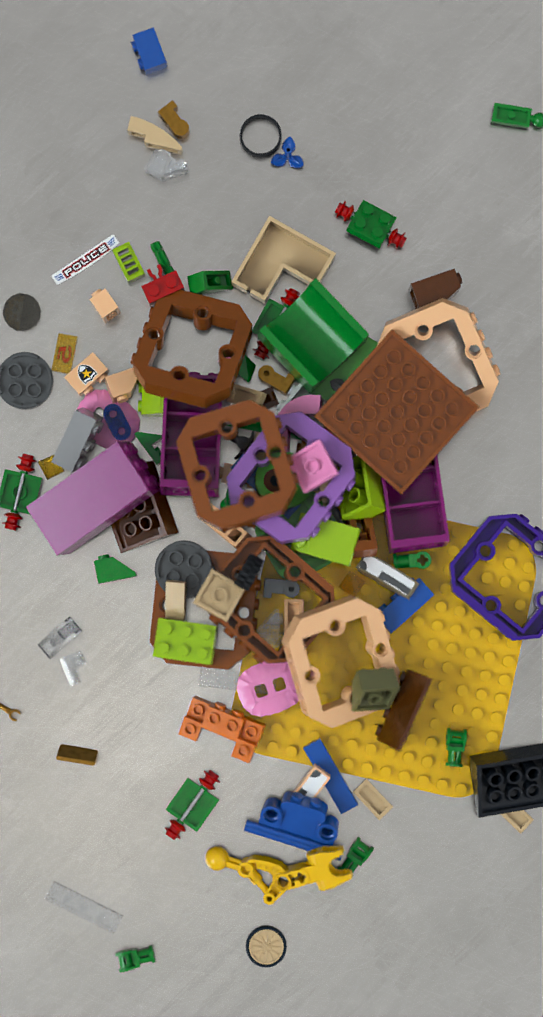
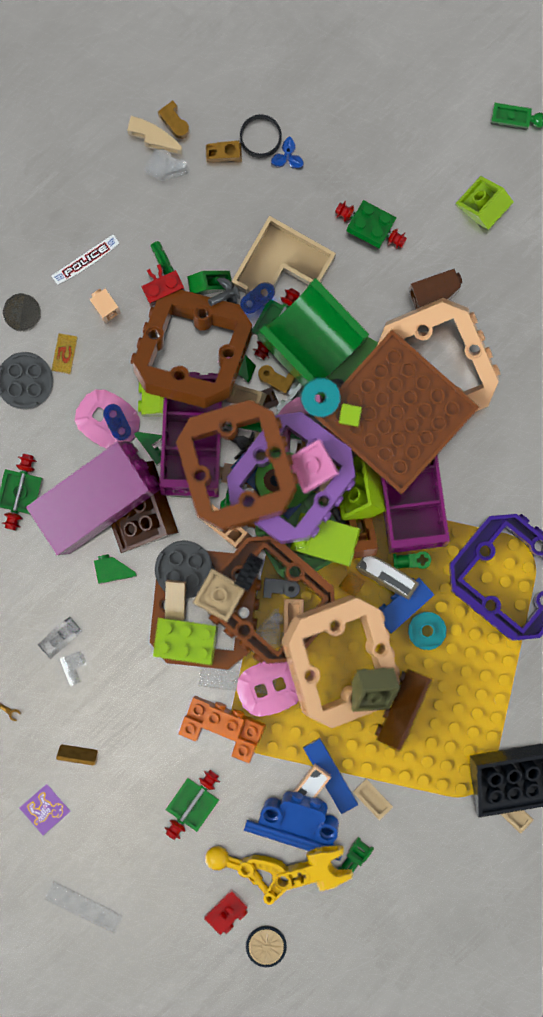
(44, 809): none -> medium lavender sticker
(49, 468): clear yellow slope -> none
(78, 439): light grey brick -> none
(87, 374): light nougat brick -> none
(121, 385): light nougat slope -> none
(134, 958): green connector -> none
(135, 276): lime slope -> none
(149, 51): blue brick -> none
(224, 151): none -> pearl gold leg
(226, 912): none -> red brick
(230, 294): none -> dark grey plant
(257, 298): none -> clear blue plate
(331, 401): none -> teal tile
(350, 415): none -> lime tile
(432, 641): none -> teal tile
(455, 746): green connector -> none
(485, 202): none -> lime slope

